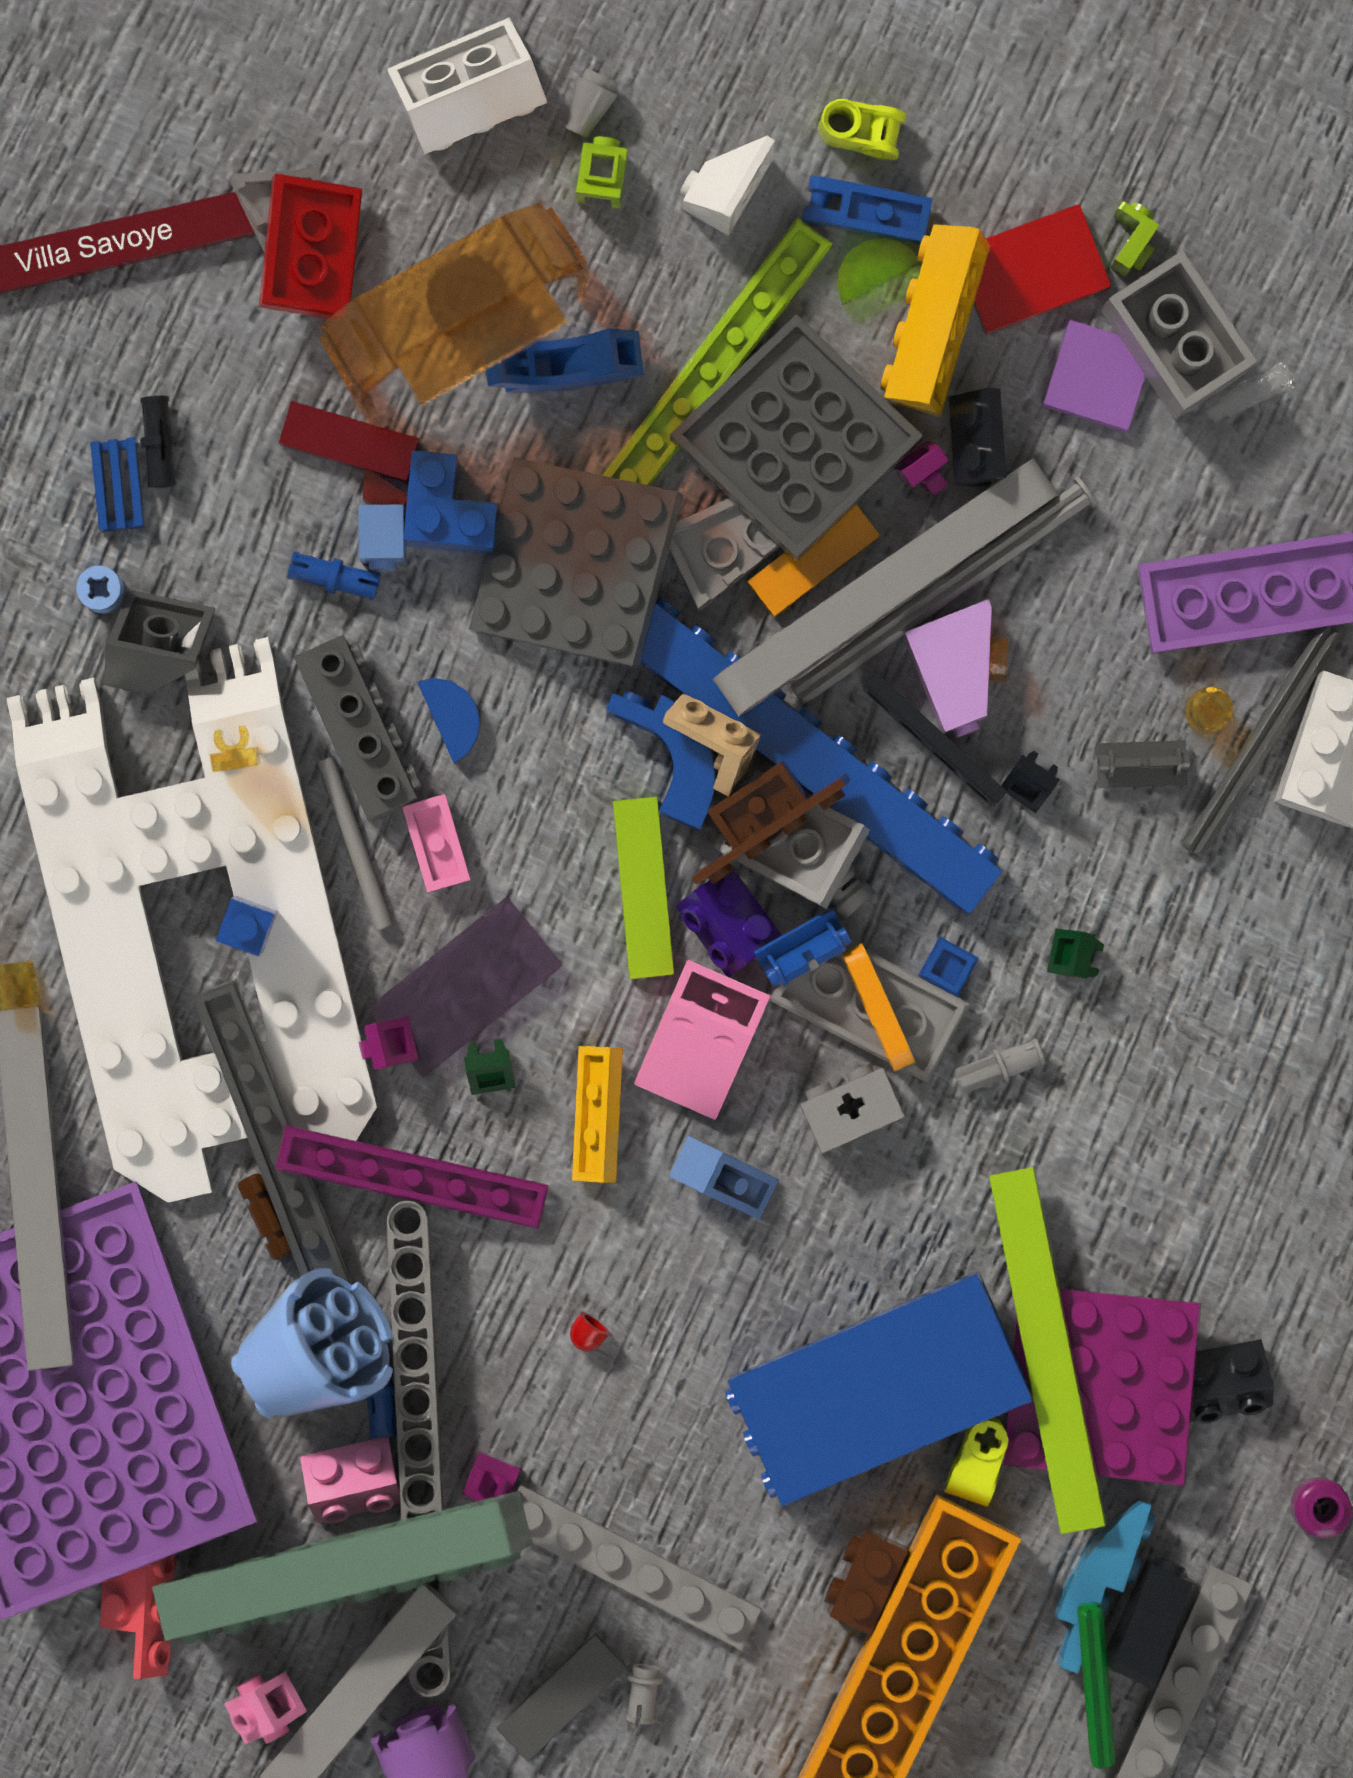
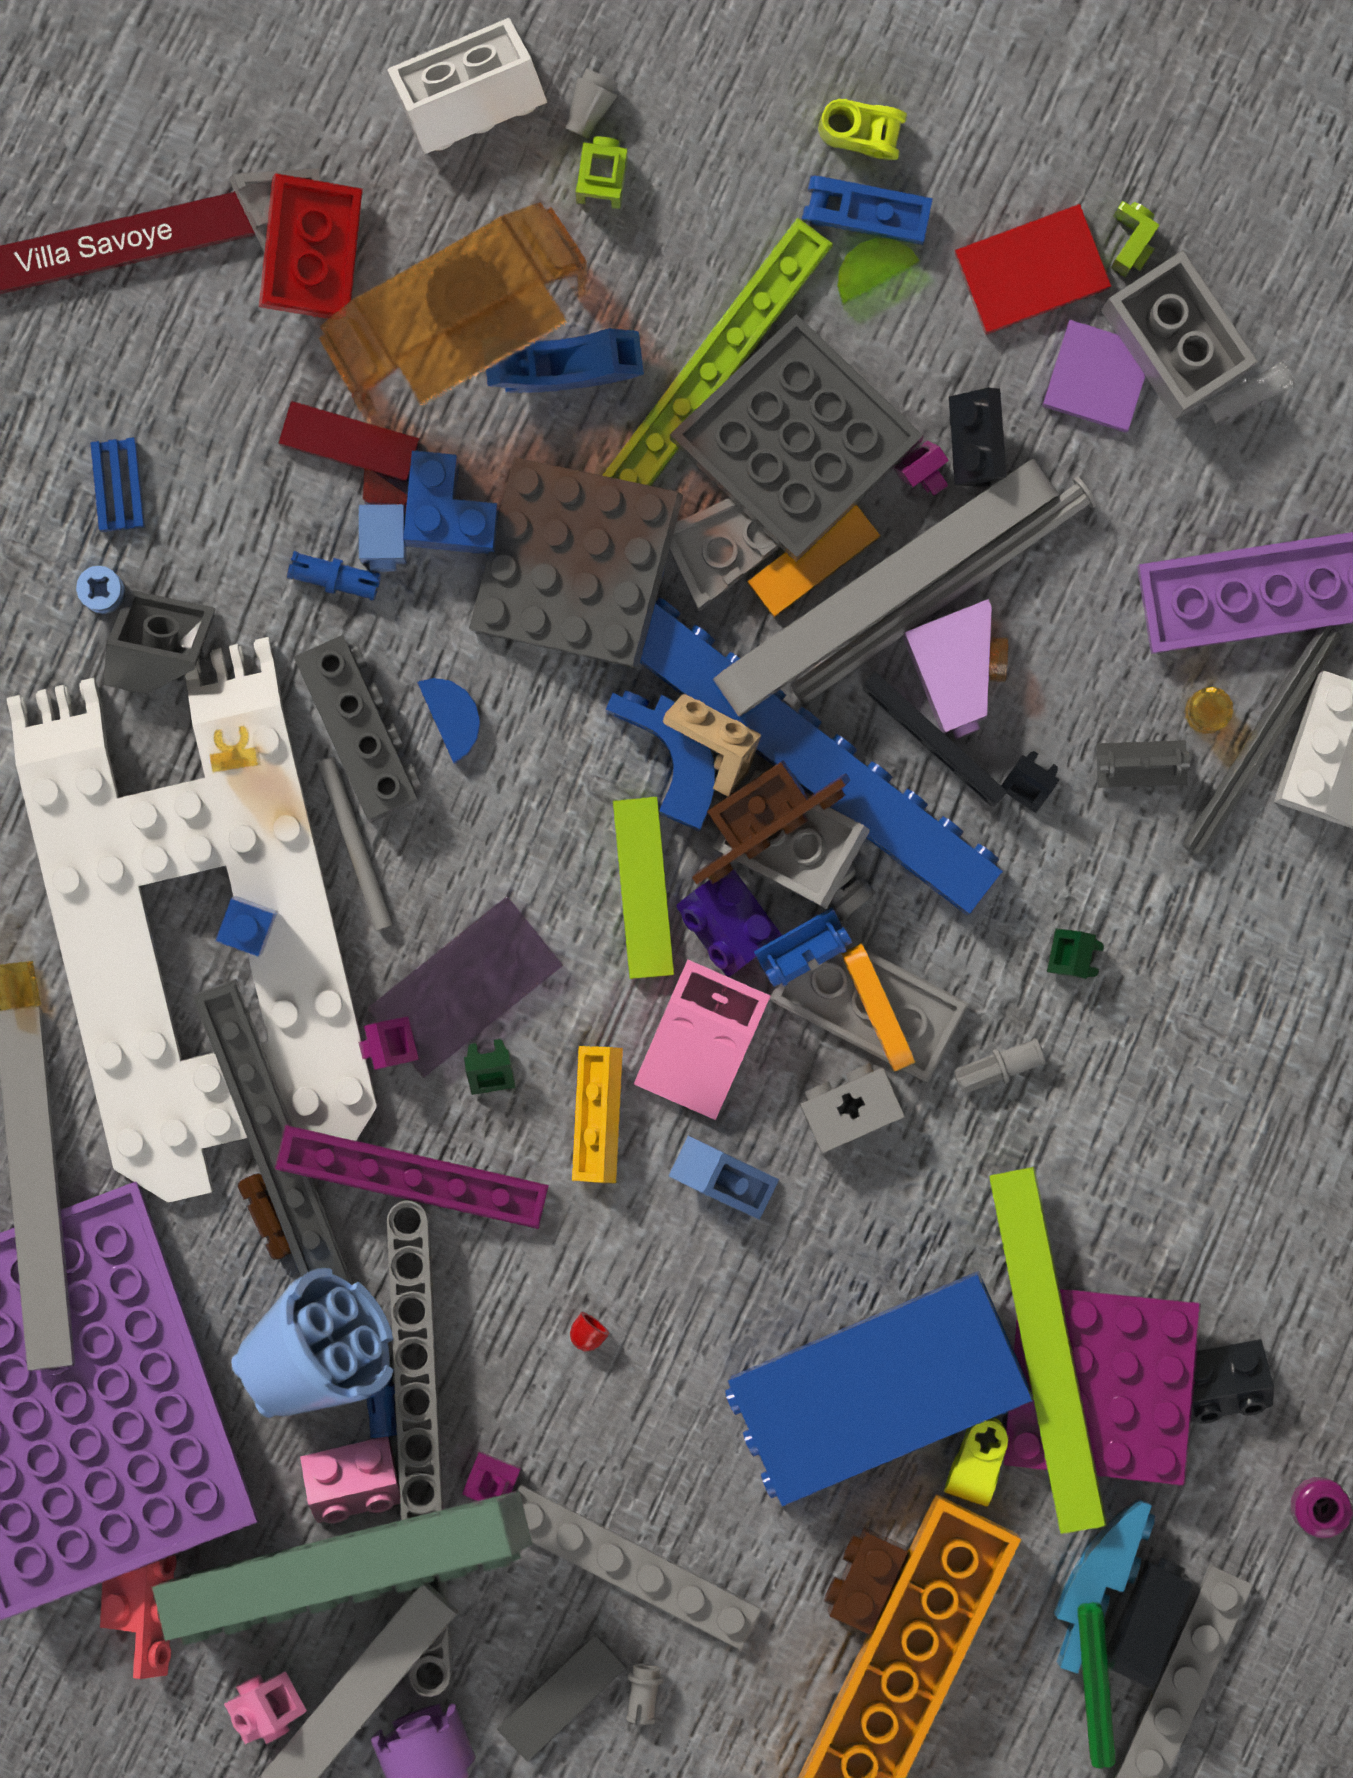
(158, 441): black pin -> none
(436, 843): bright pink plate -> none
(727, 184): white slope -> none
(936, 318): yellow slope -> none
(948, 966): blue tile -> none

